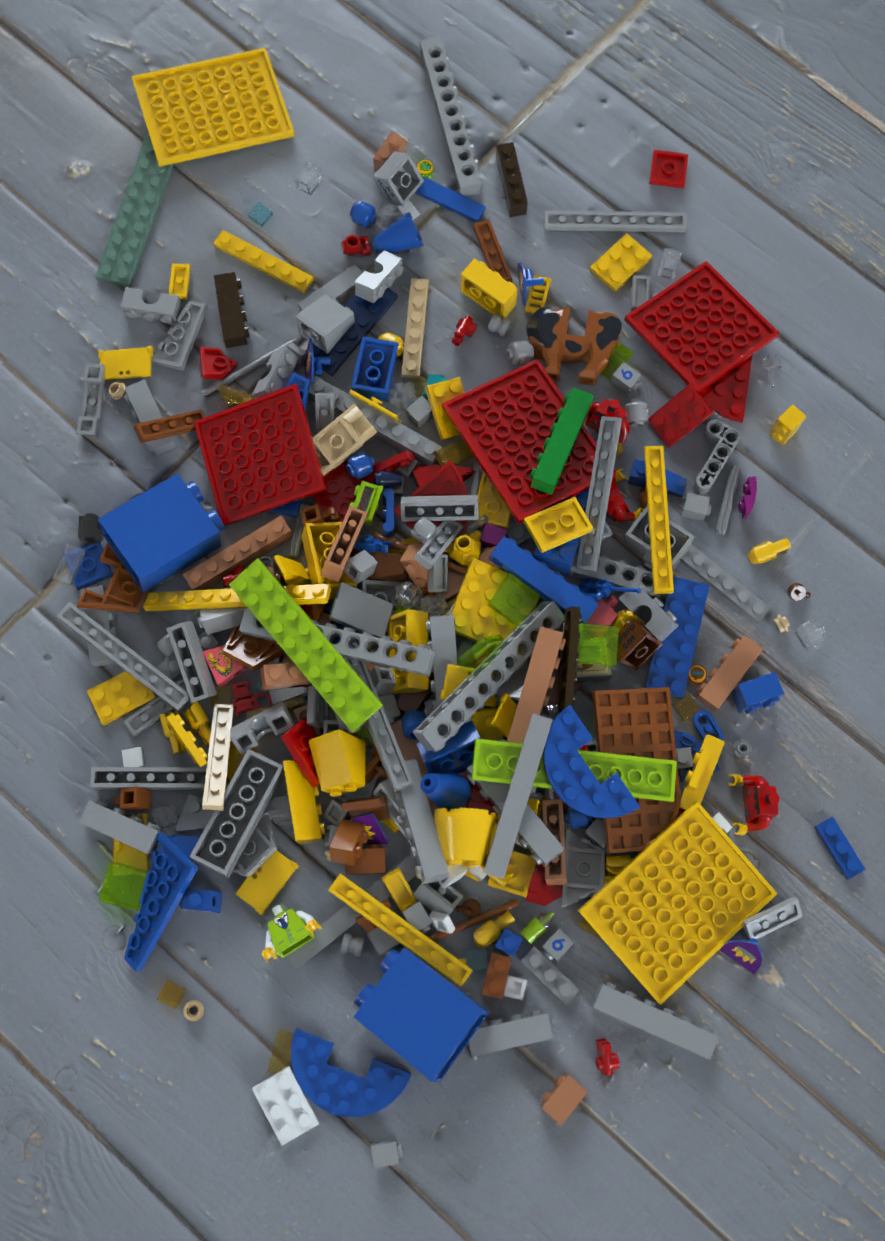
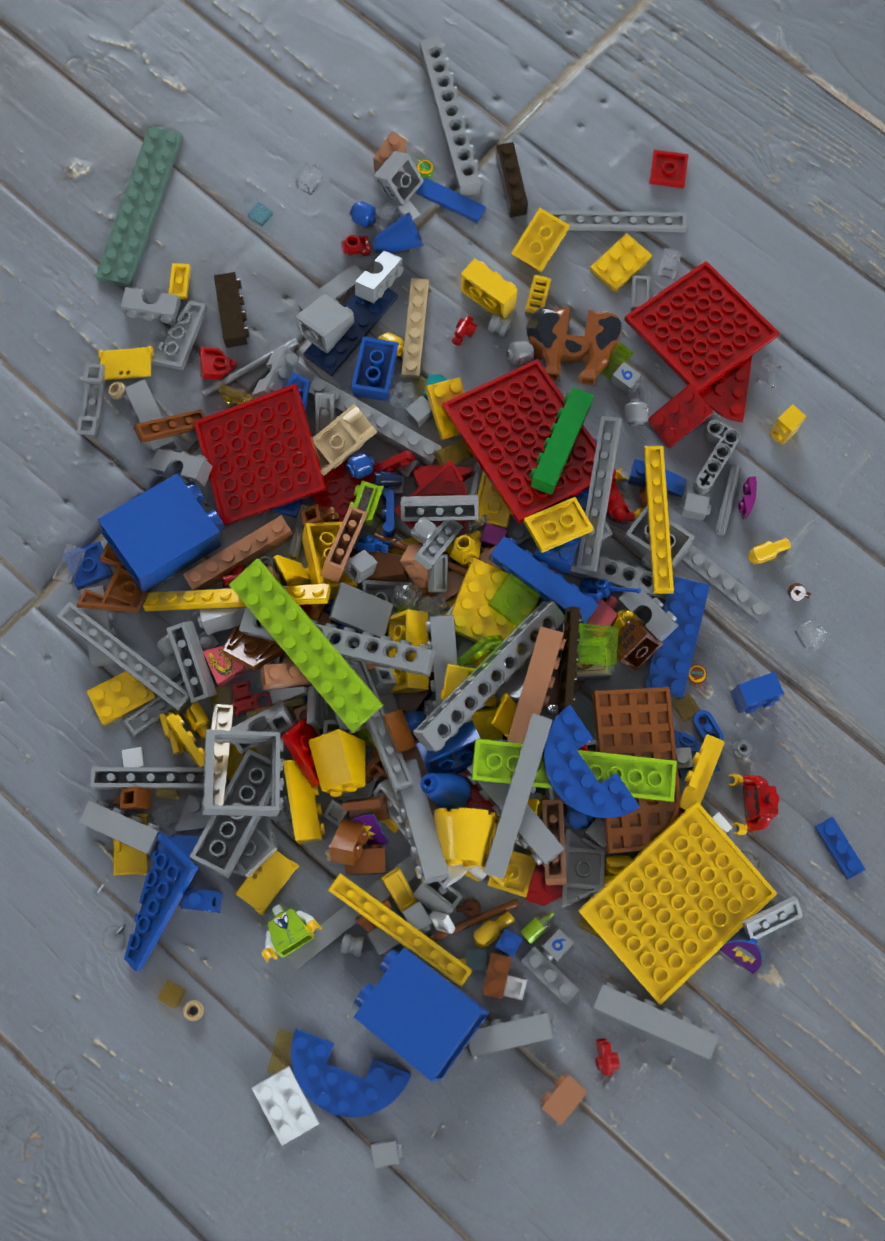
(89, 528): clear smoke brick -> none
(123, 886): clear neon green tile -> none
(167, 794): none -> clear yellow tile
(168, 462): none -> light grey arch
(212, 106): yellow plate -> none
(245, 737): none -> light grey window
(263, 261): yellow plate -> none
(299, 352): light grey plate -> none
(313, 361): shield -> none
(330, 832): light grey plate -> none
(375, 404): yellow door -> none
(399, 731): none -> dark orange panel
(491, 249): dark orange tile -> none
(526, 279): blue shield -> none
(540, 240): none -> yellow plate
(609, 409): red torso -> none
(728, 675): nougat brick -> none
(782, 623): tan plate -> none

